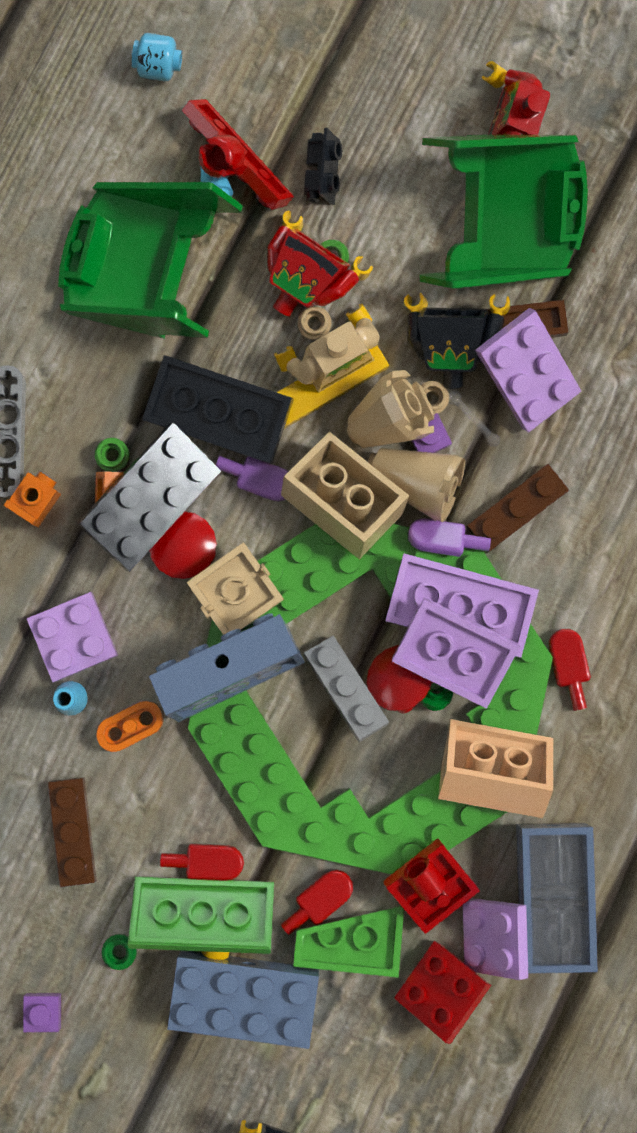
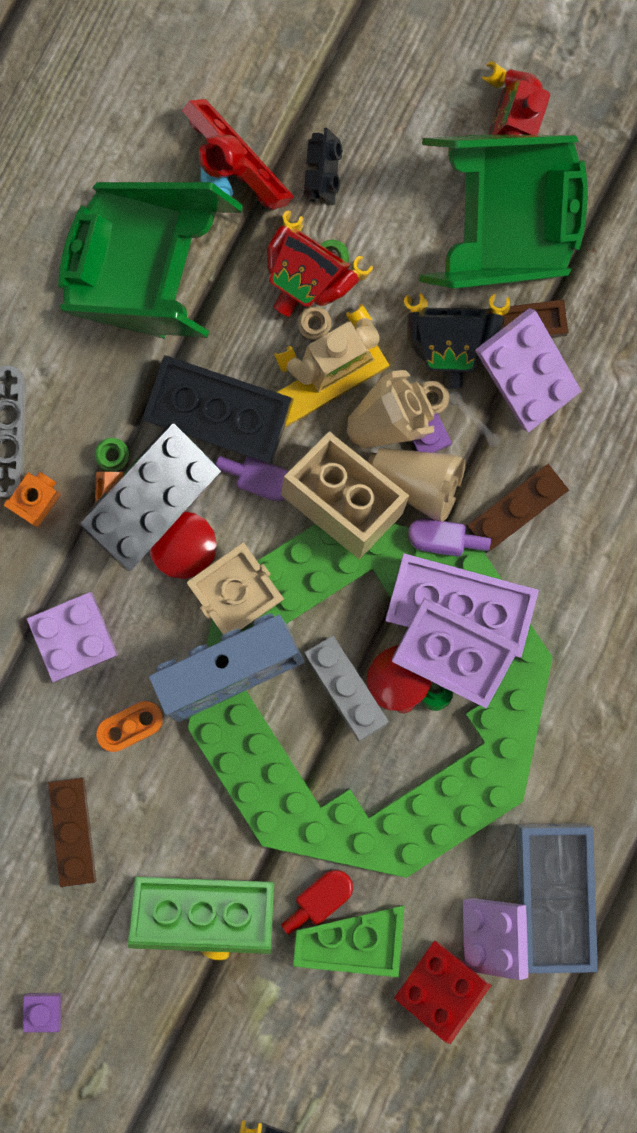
(78, 698): medium azure cone -> none
(111, 959): green plate -> none
(156, 57): medium azure head -> none
(207, 862): red piece -> none
(243, 999): sand blue brick -> none
(431, 886): red plate -> none
(497, 769): light nougat slope -> none
(570, 664): red piece -> none

